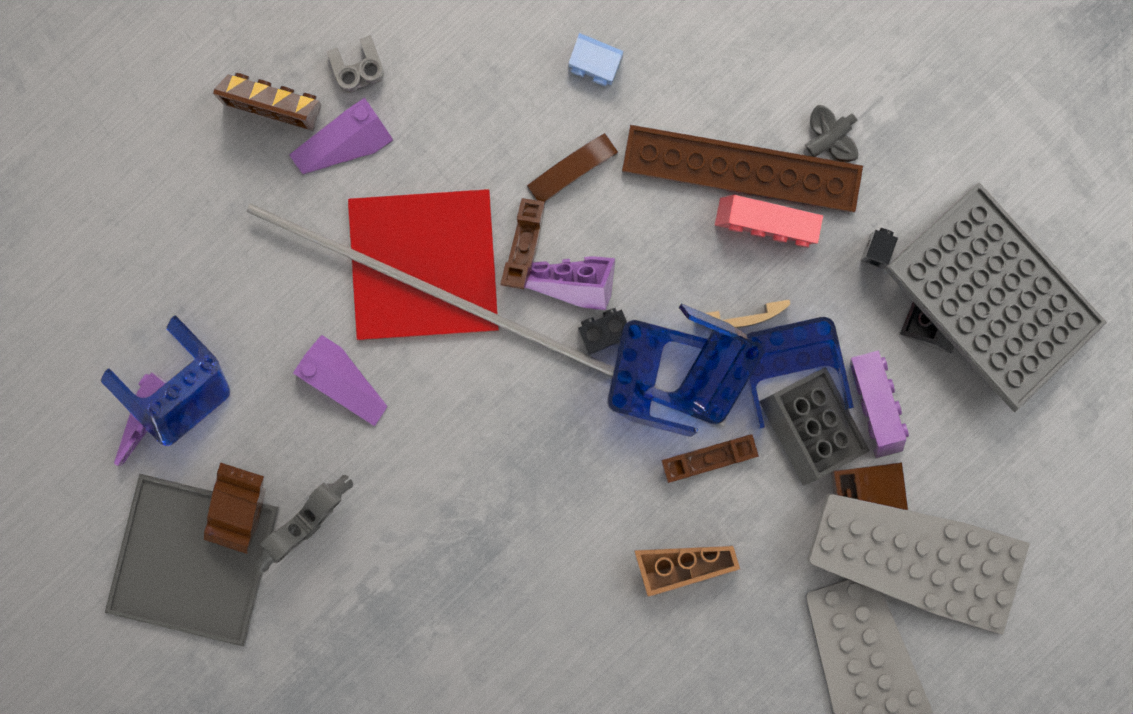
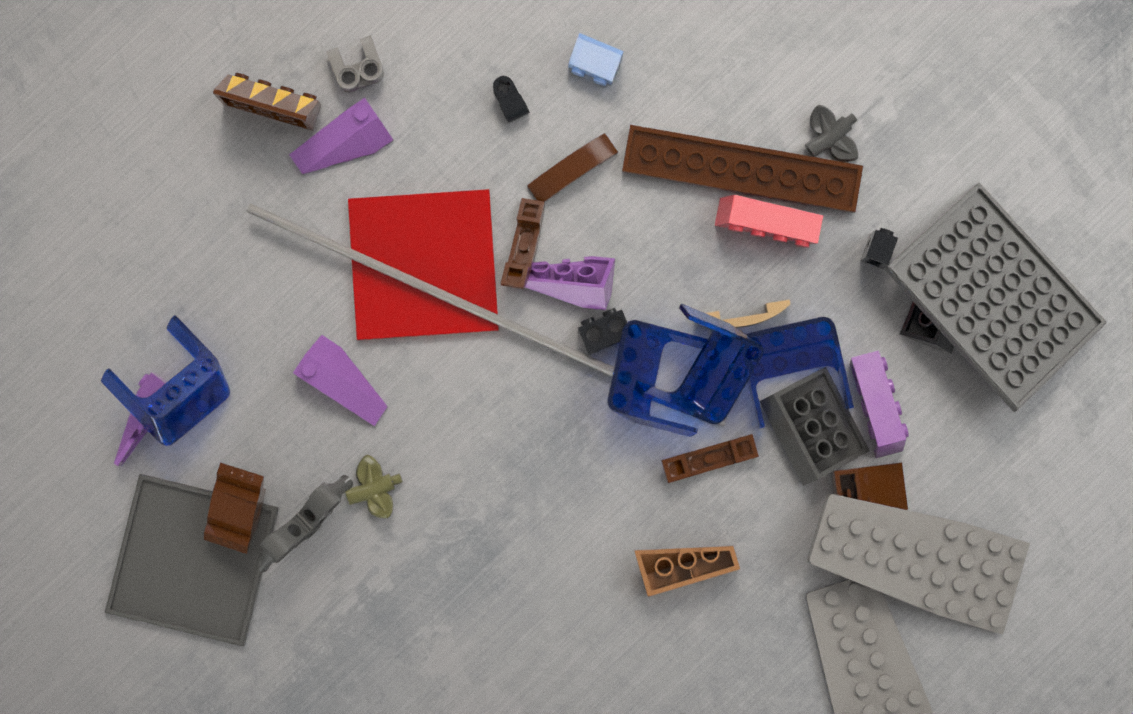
(373, 487): none -> olive plant
(511, 103): none -> black piece

